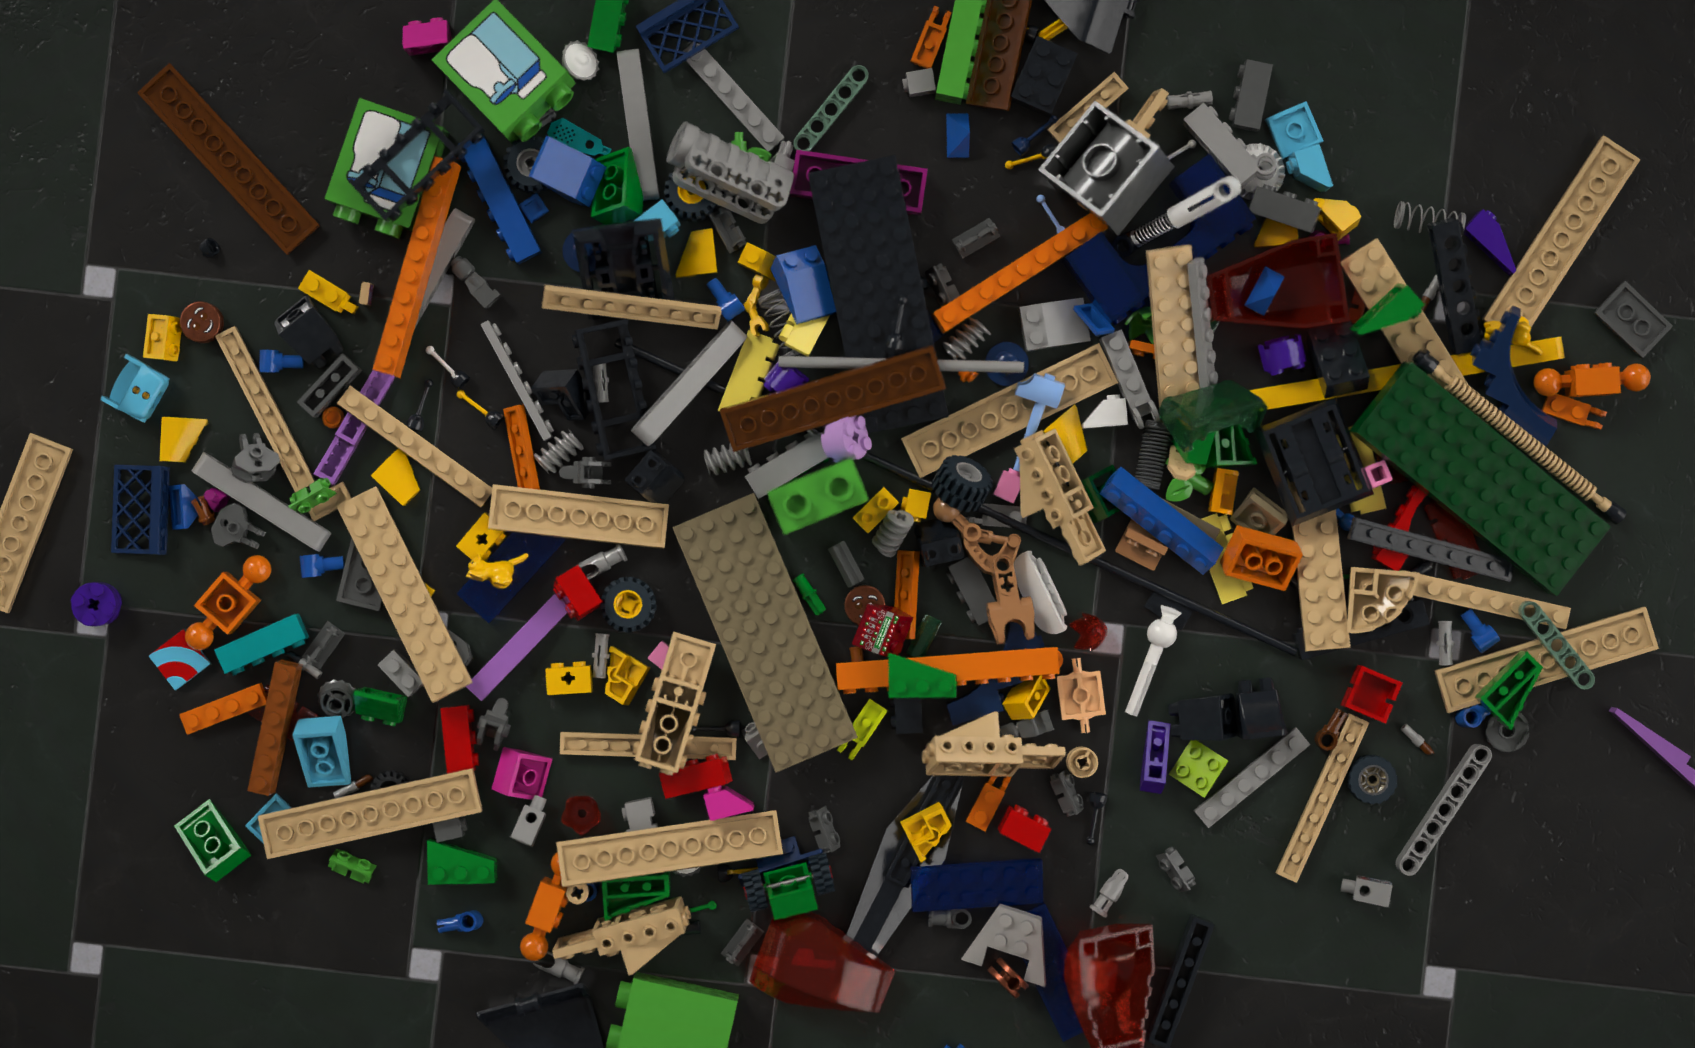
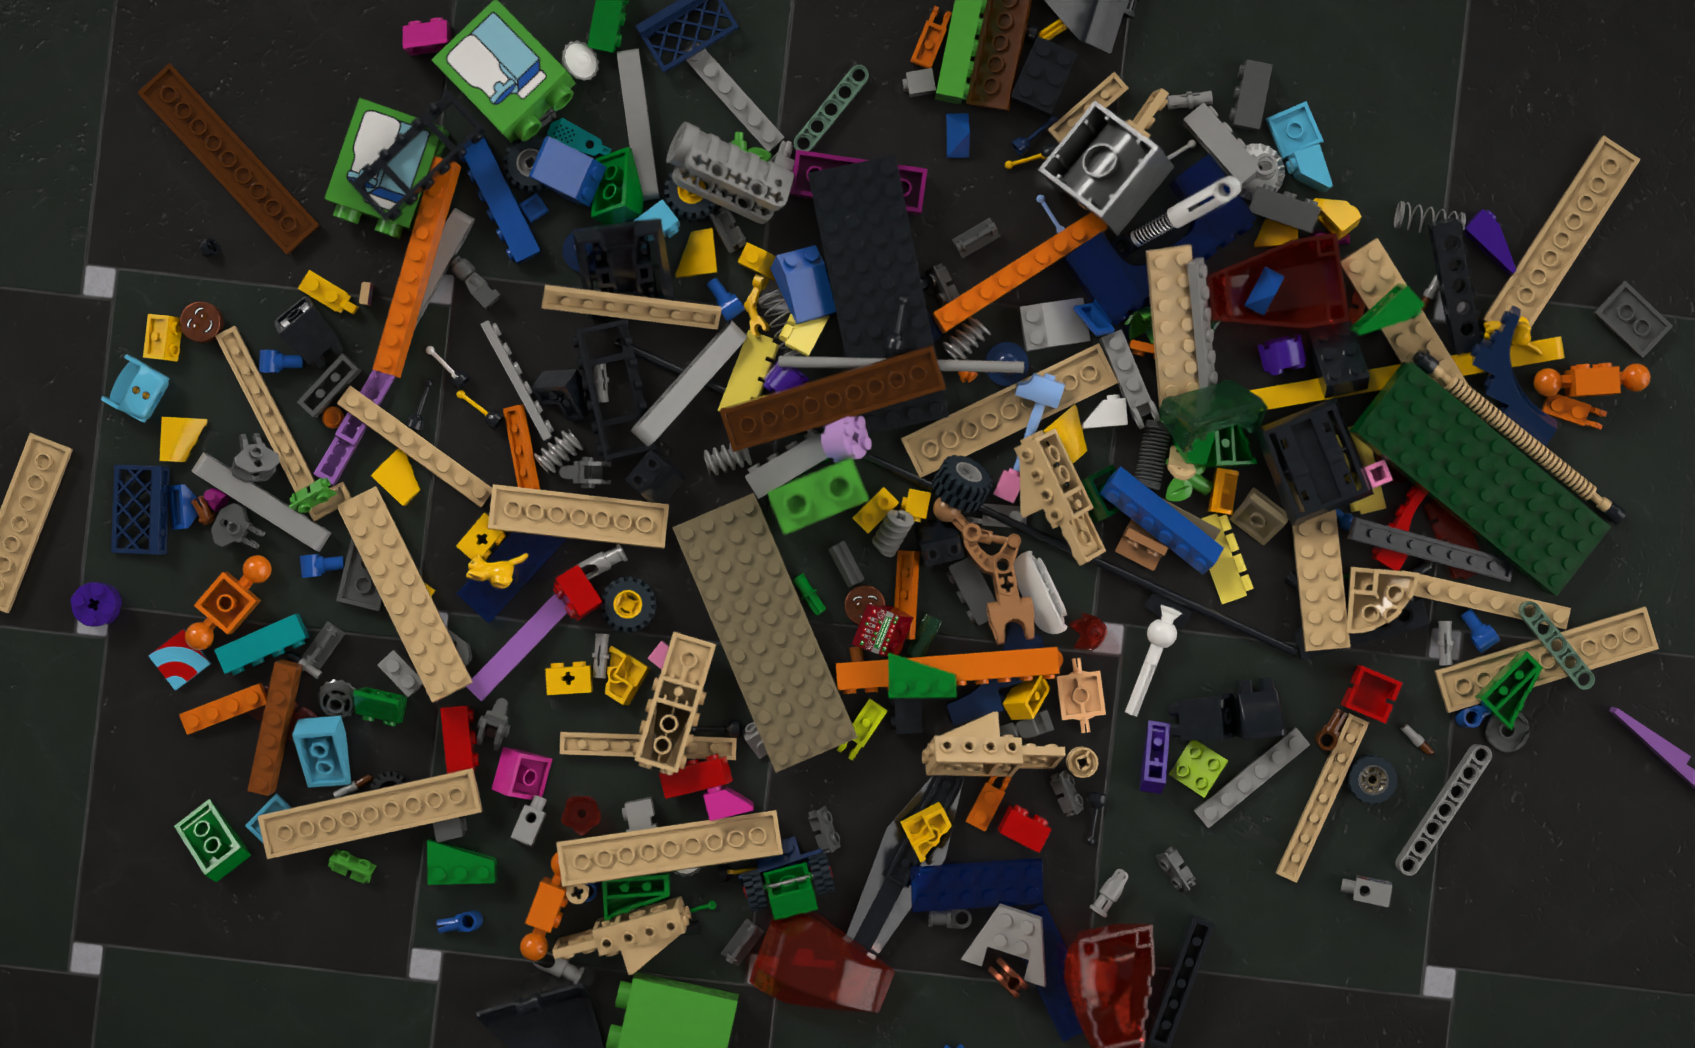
(1261, 558): orange brick -> none

